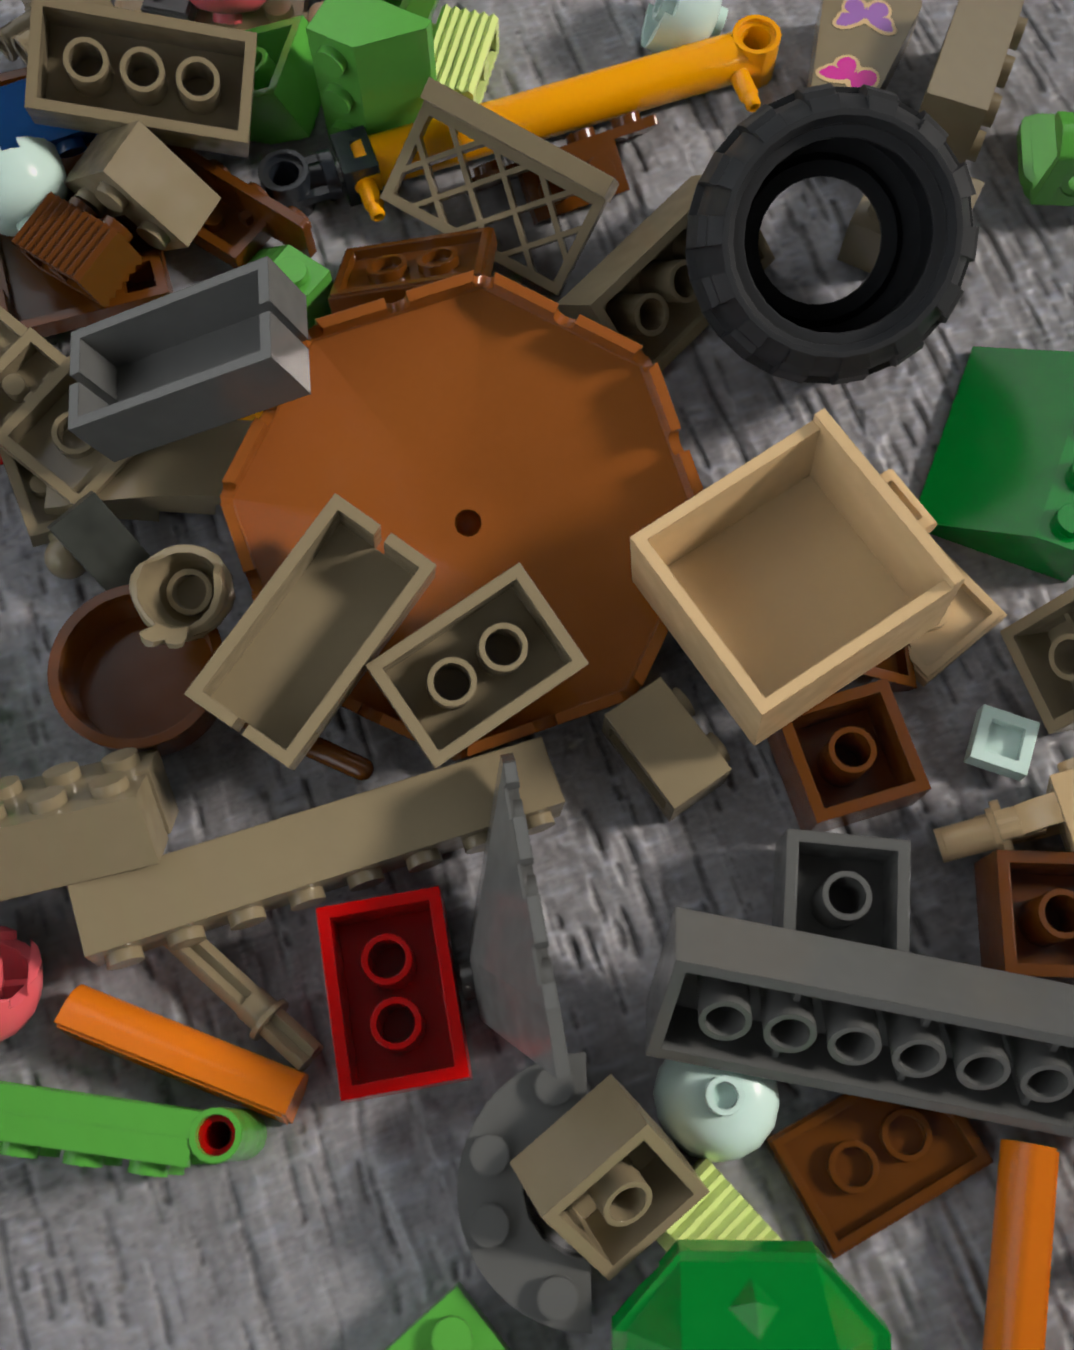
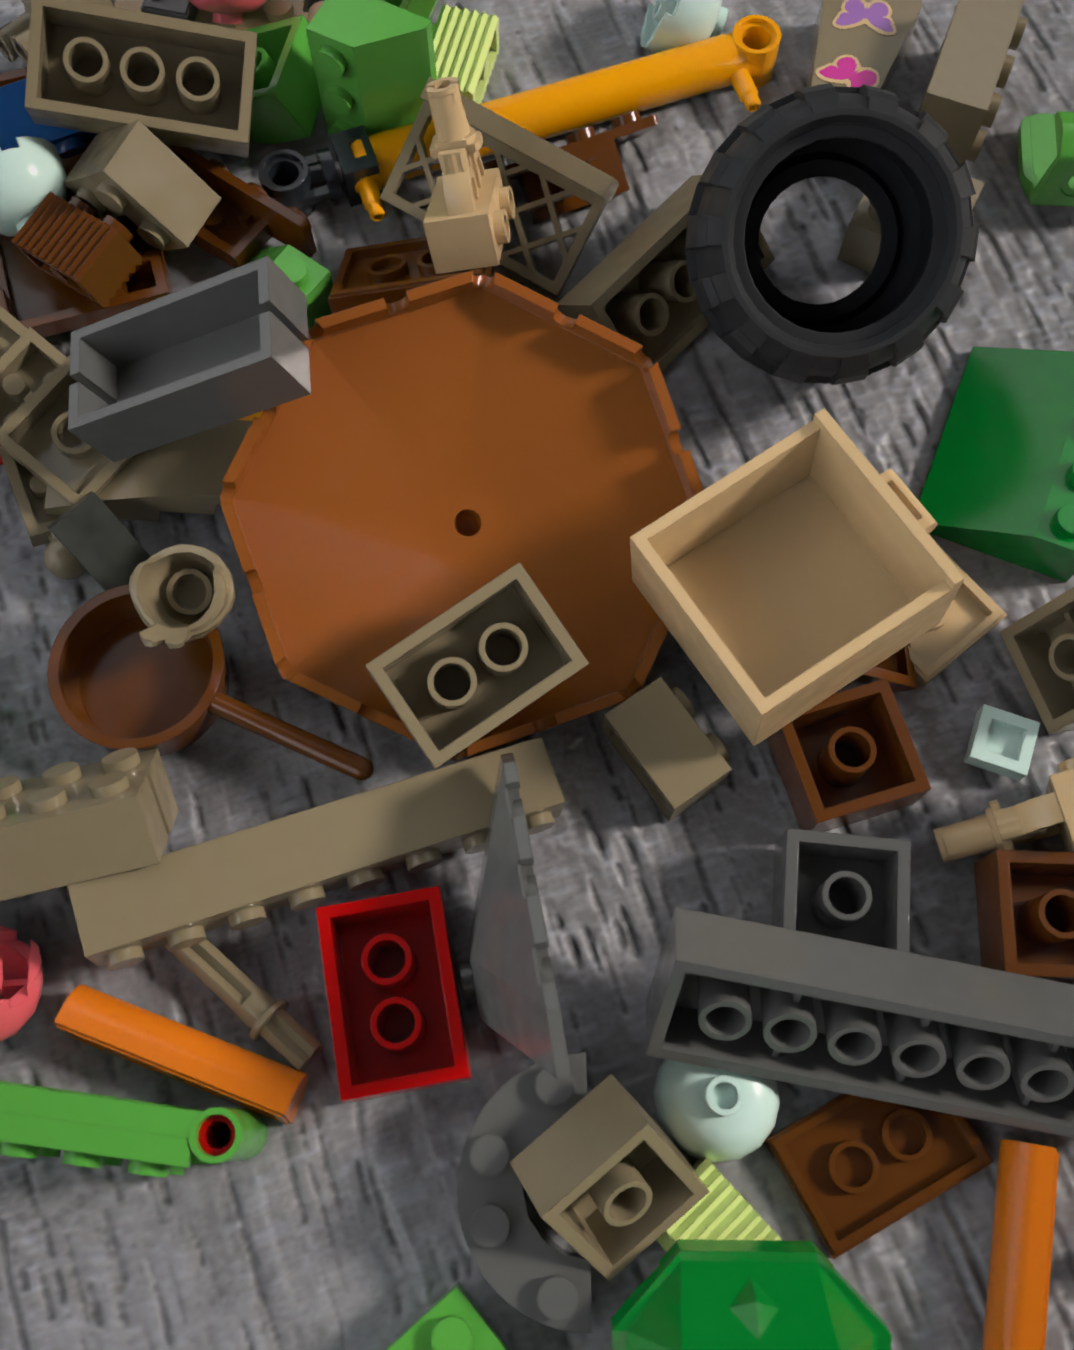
(312, 632): dark tan piece -> none
(468, 204): none -> tan brick

